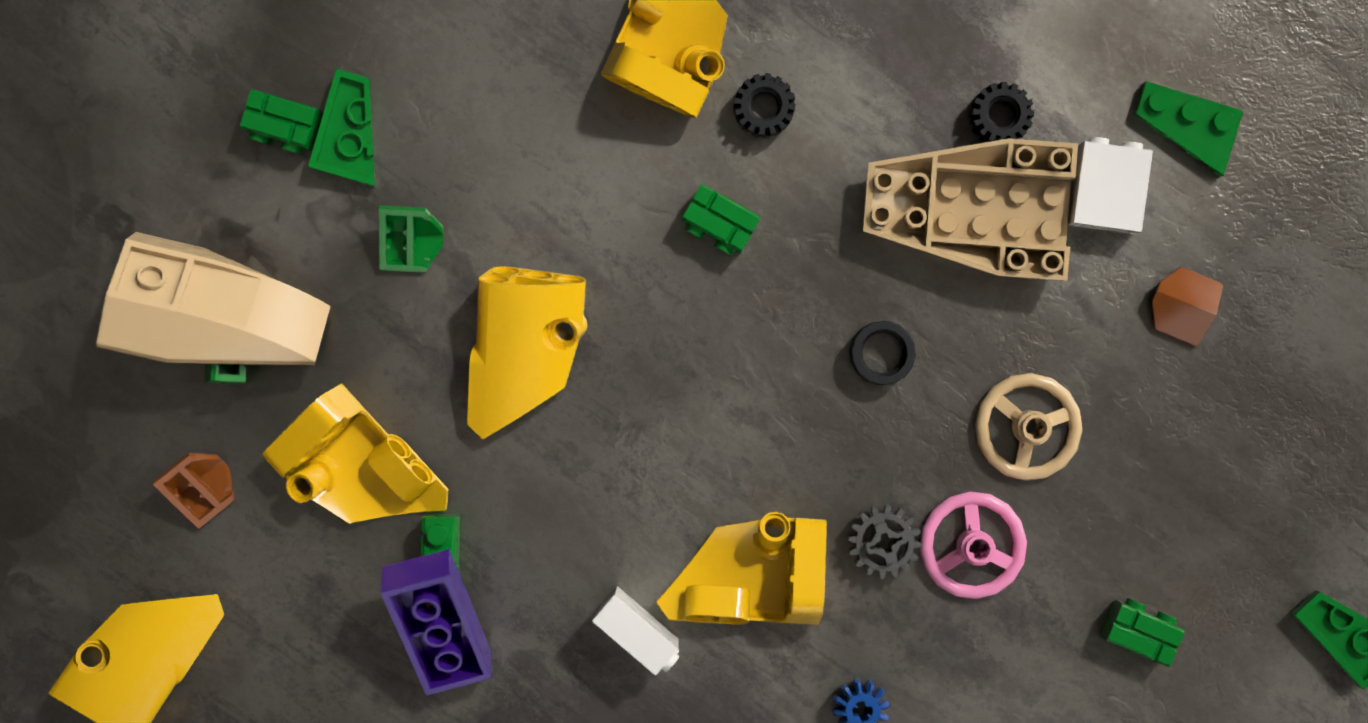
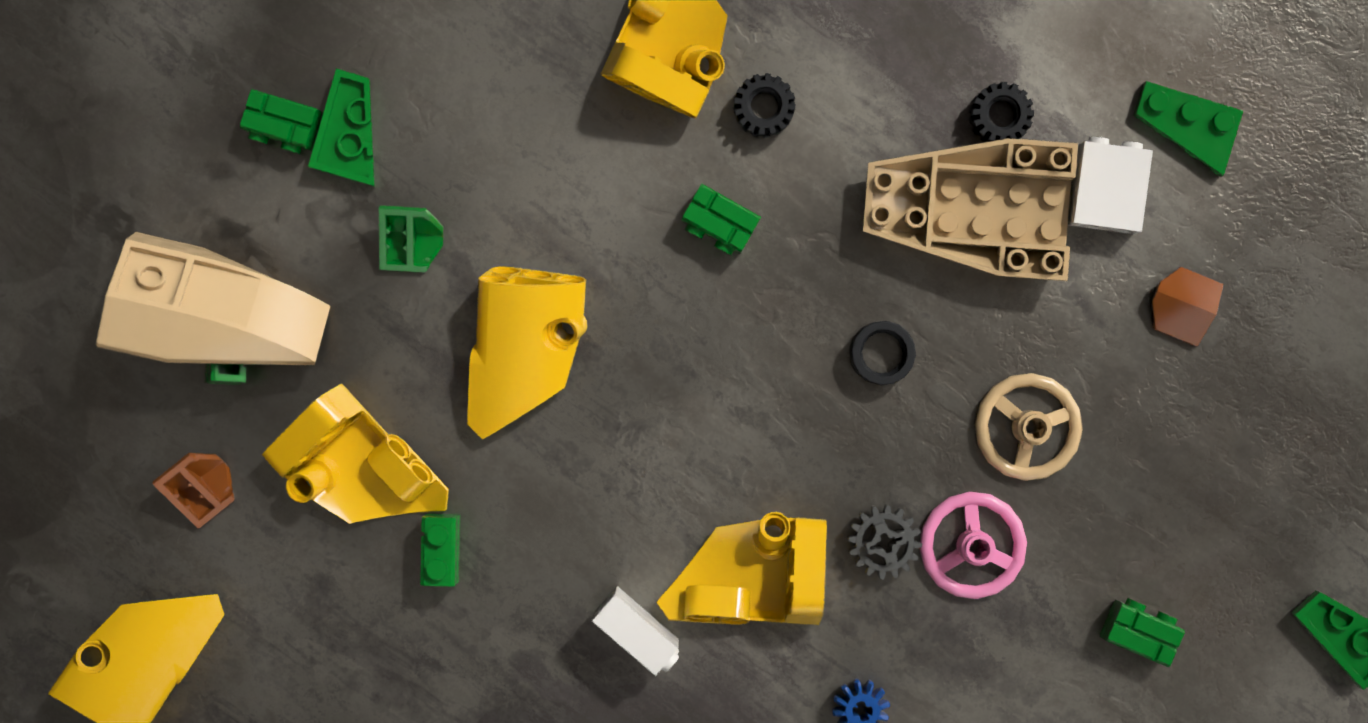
(436, 622): dark purple brick -> none

